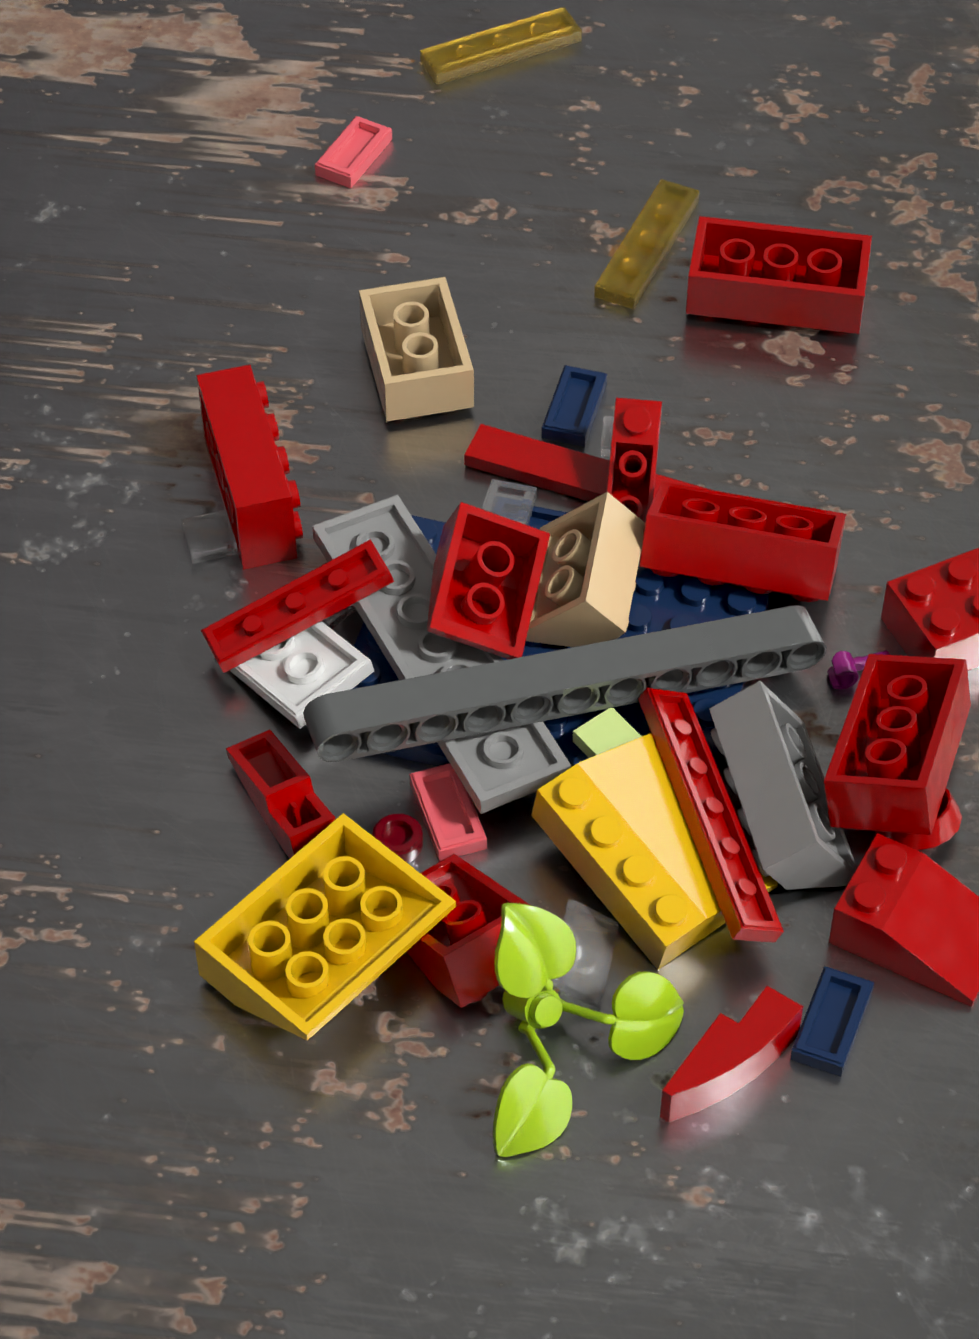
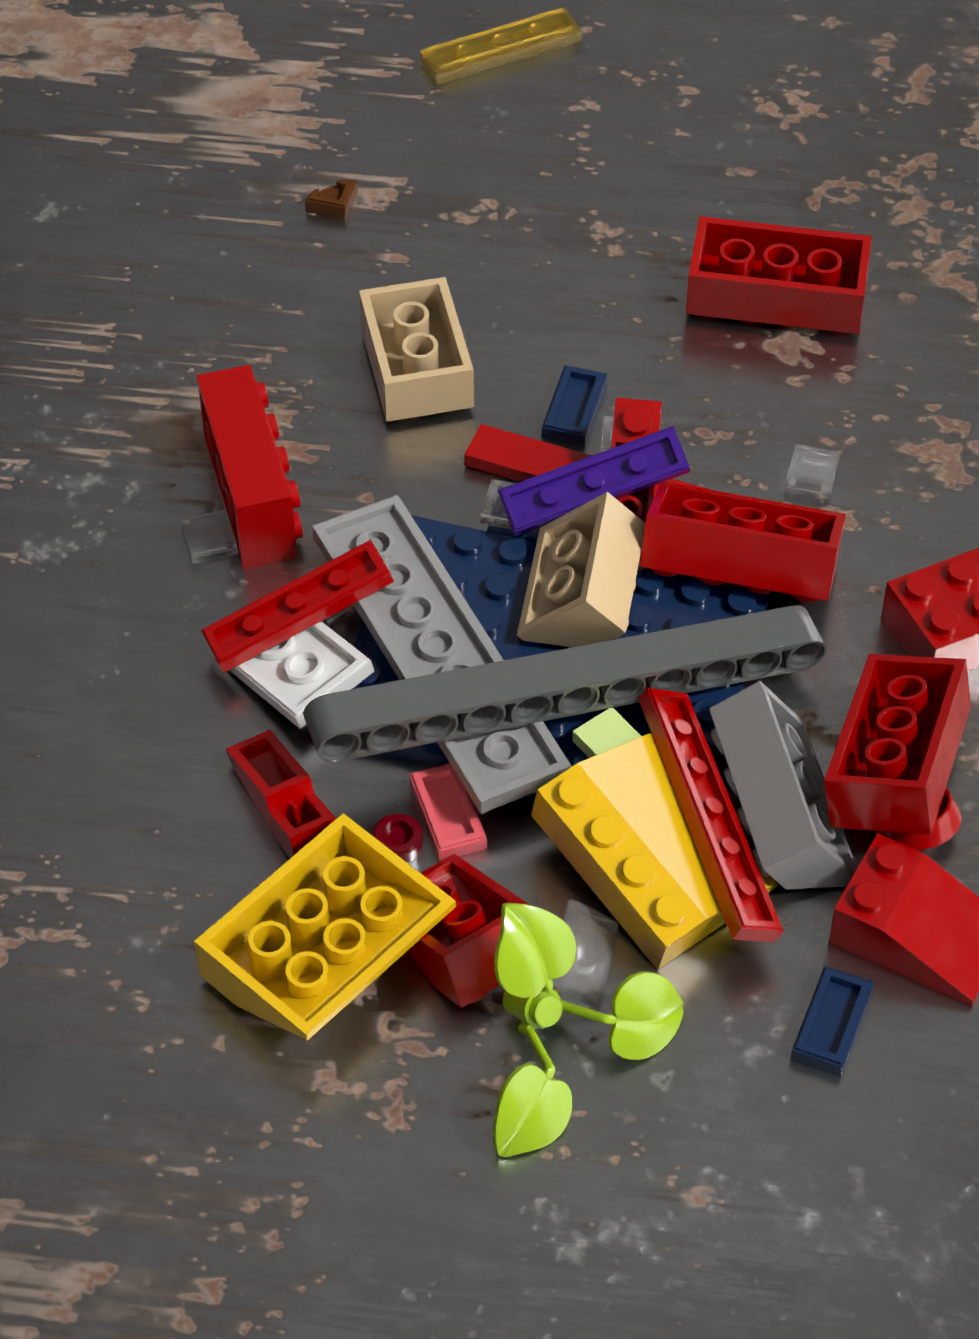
(334, 200): none -> reddish brown tile
(353, 152): coral tile -> none
(486, 580): red slope -> none
(614, 471): none -> dark purple tile
(647, 244): clear yellow tile -> none
(732, 1055): red slope -> none
(812, 469): none -> clear tile
(845, 667): magenta hand -> none

